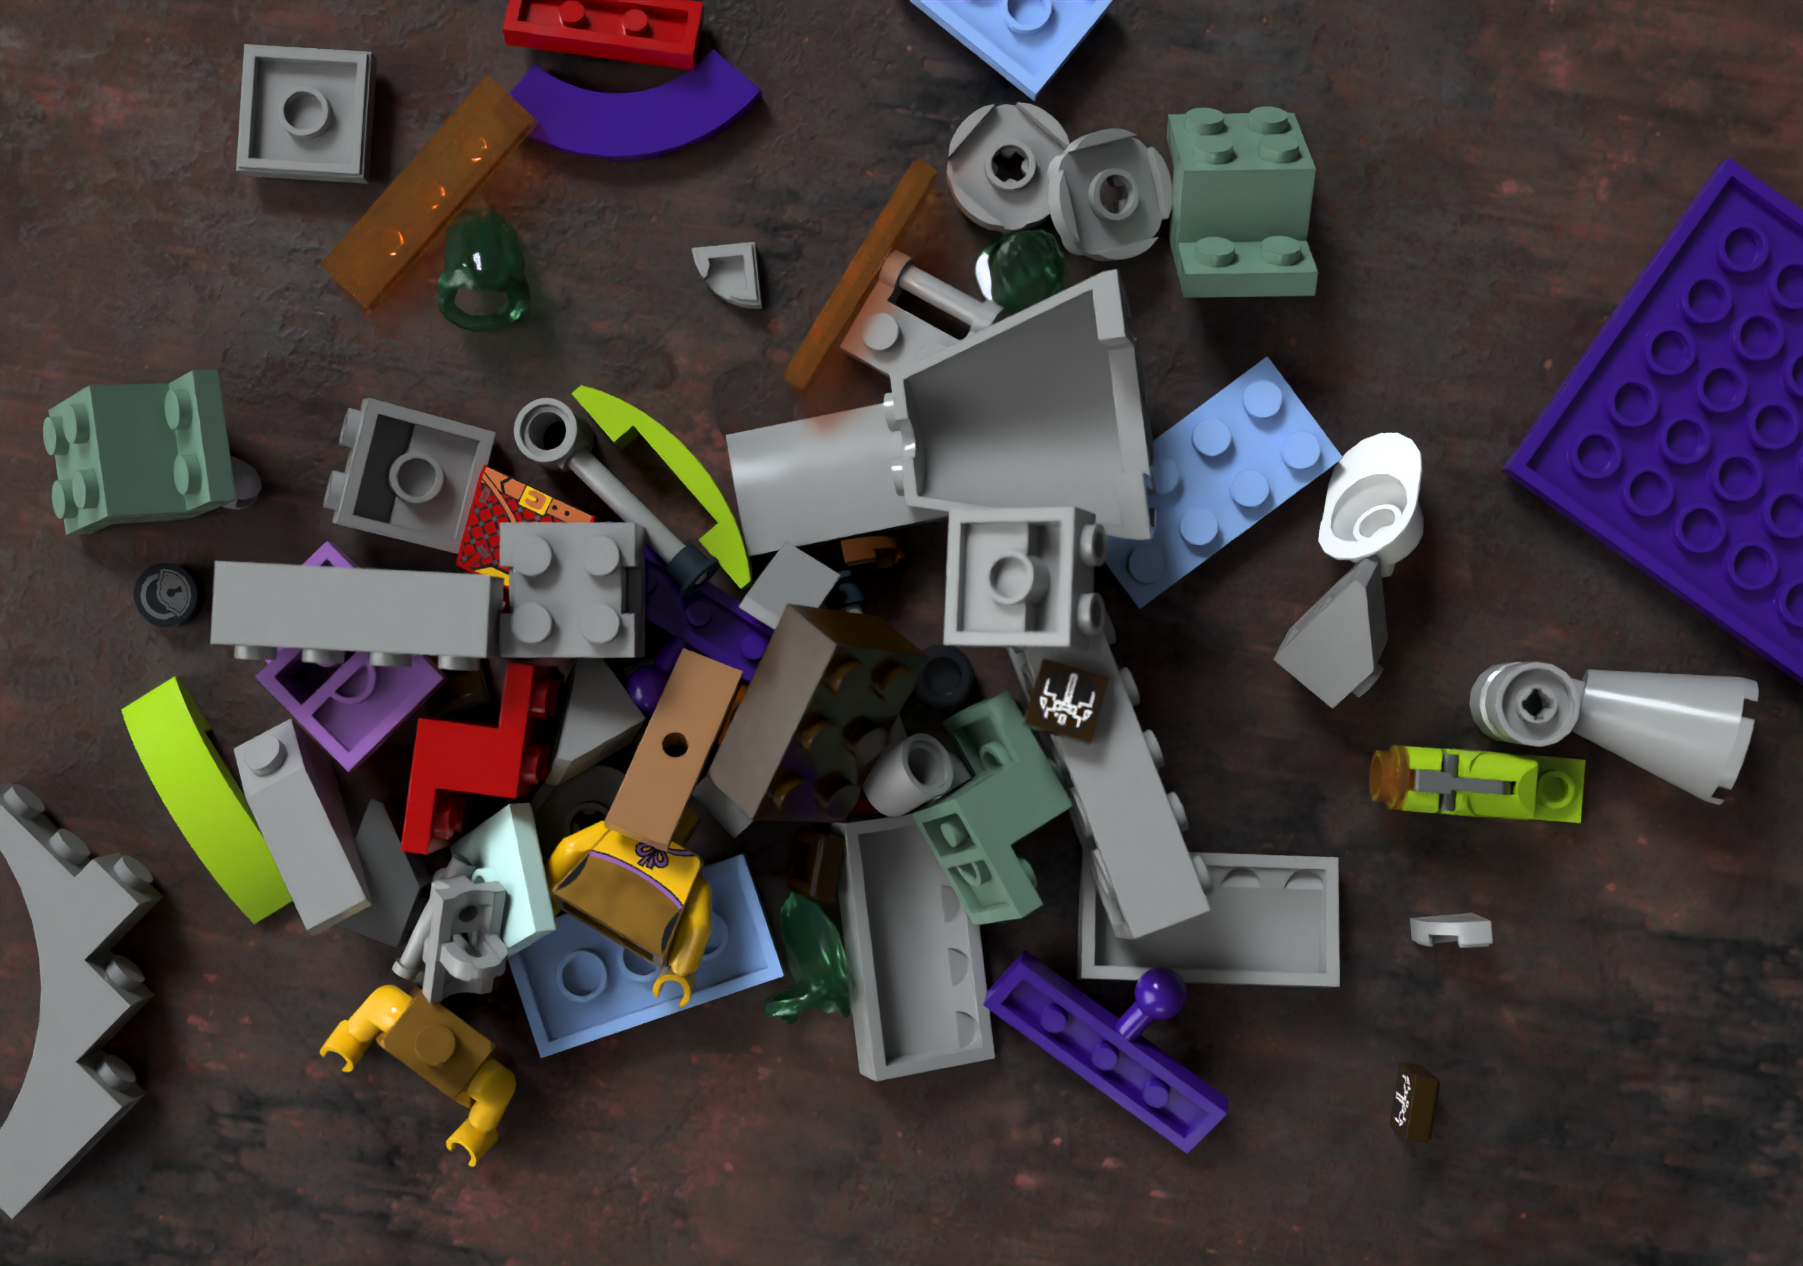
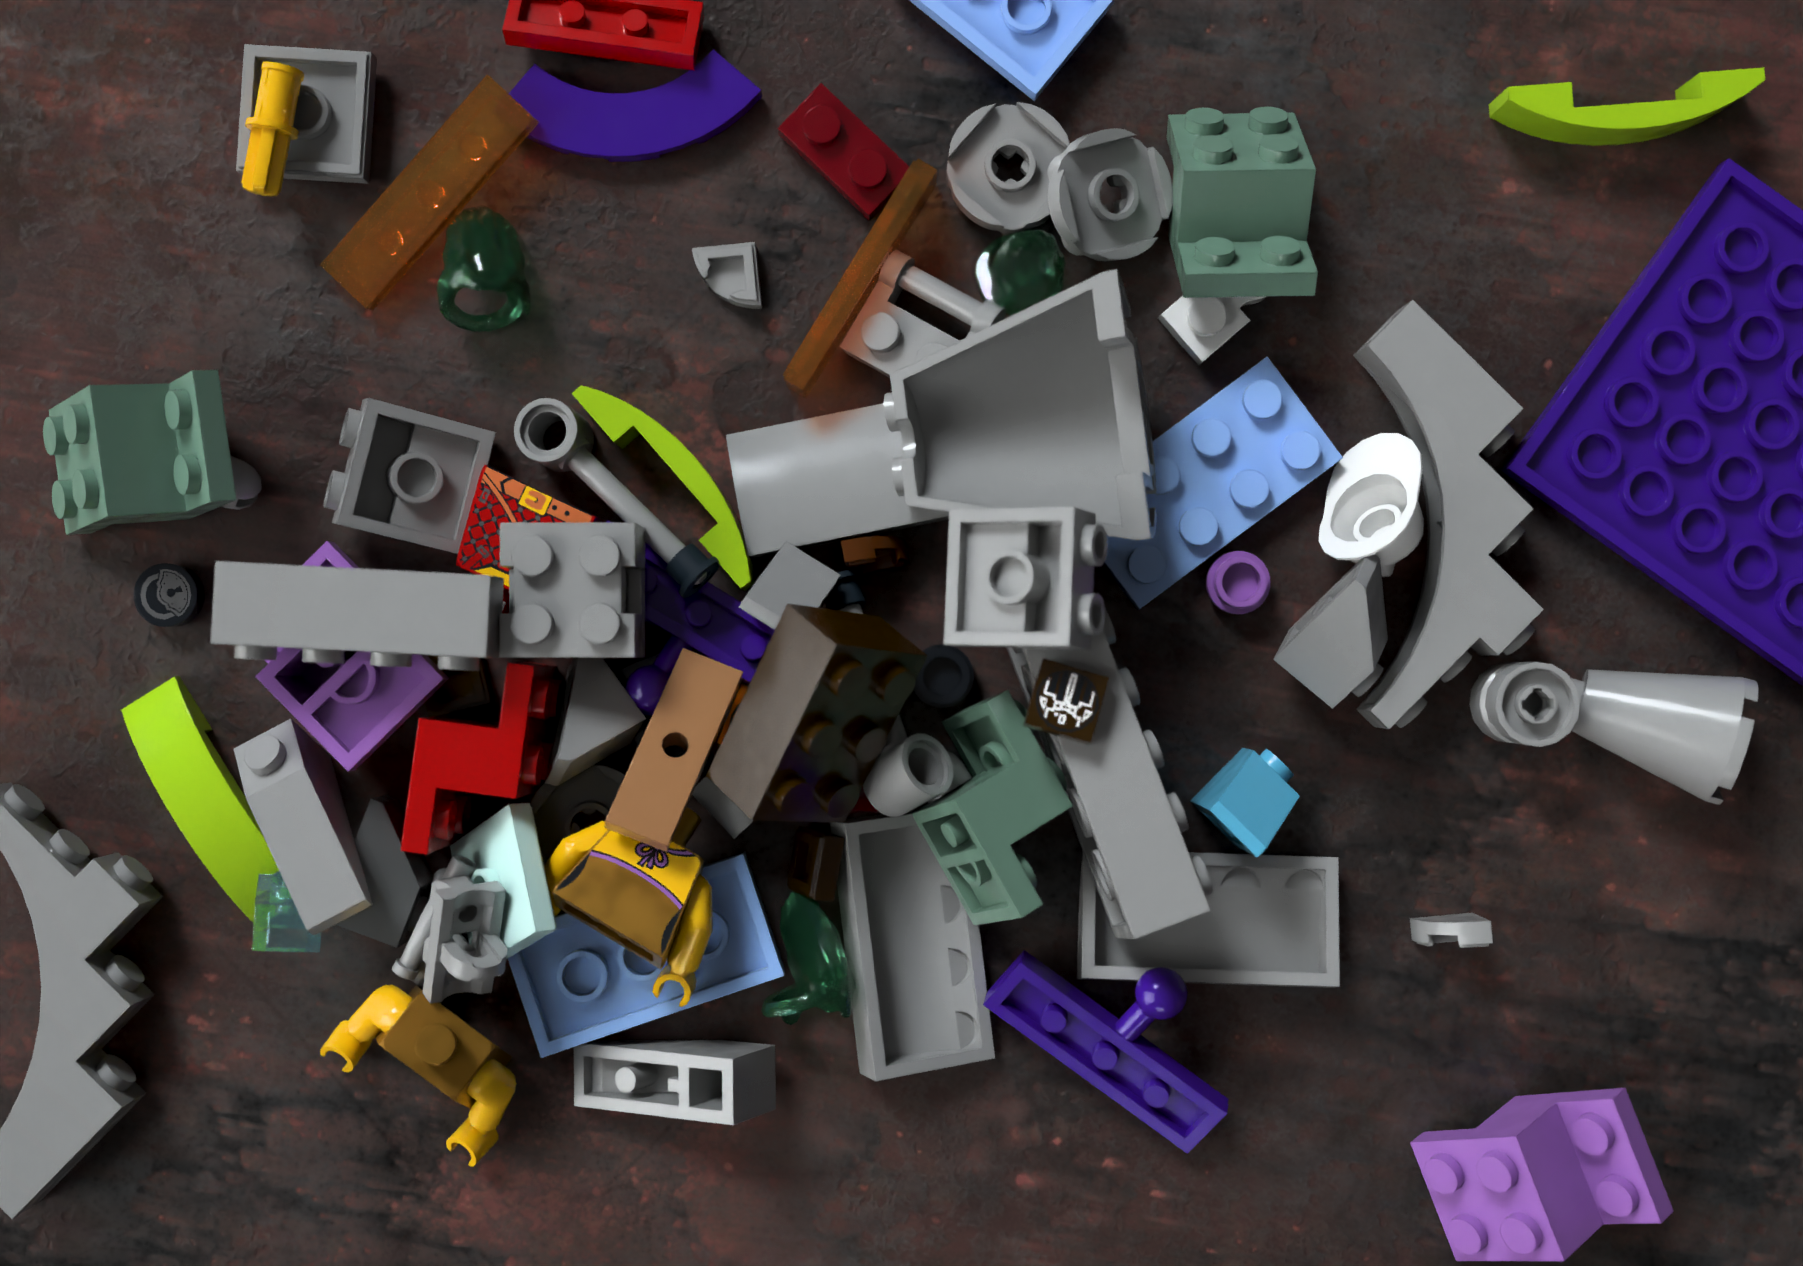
(271, 128): none -> yellow axle
(277, 919): none -> clear light blue plate
(677, 1078): none -> light grey slope
(844, 151): none -> dark red plate
(1205, 322): none -> white plate
(1238, 582): none -> medium lavender plate
(1248, 799): none -> medium azure slope
(1414, 1102): dark brown tile -> none
(1465, 596): none -> light grey arch
(1478, 783): lime plate -> none
(1542, 1176): none -> medium lavender bracket
(1550, 113): none -> lime slope

